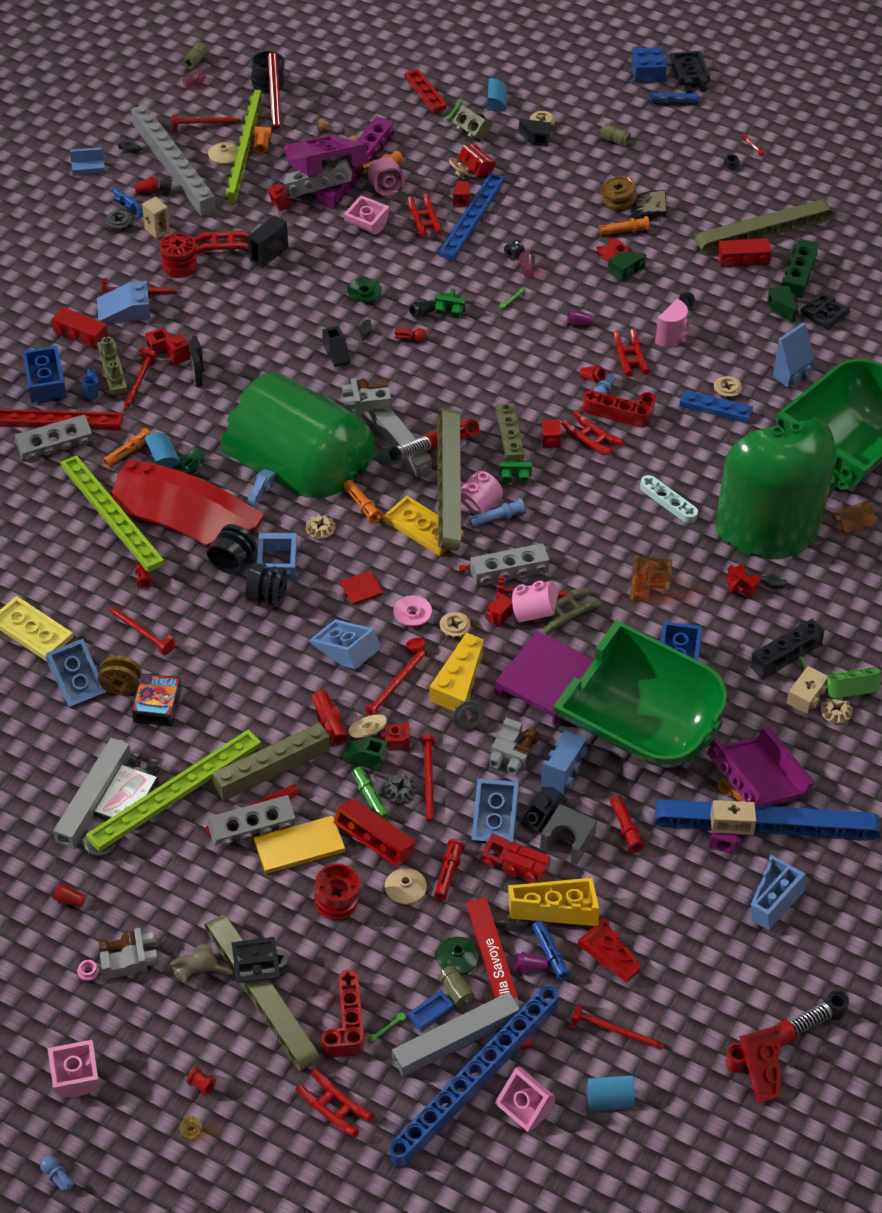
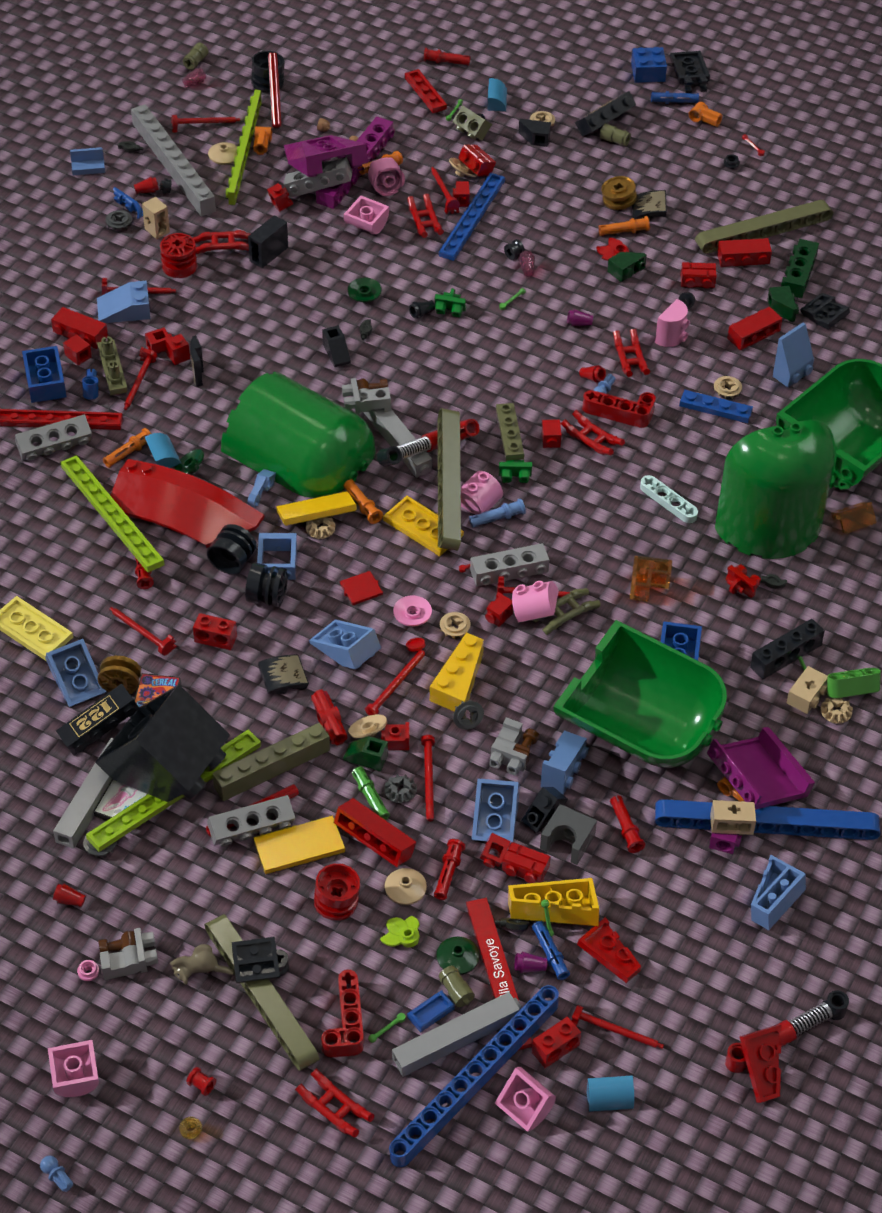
(77, 349): none -> red brick
(97, 719): none -> black brick
(166, 747): none -> black slope
(215, 631): none -> red brick
(283, 674): none -> slope
(316, 508): none -> yellow tile
(402, 932): none -> lime plate
(419, 334): red axle -> none
(439, 56): none -> red pin
(452, 202): none -> red piece
(542, 673): magenta panel -> none
(545, 903): none -> bright green hinge
(556, 1042): none -> red brick
(605, 113): none -> black brick
(698, 275): none -> red brick
(703, 113): none -> orange piece
(754, 328): none -> red brick

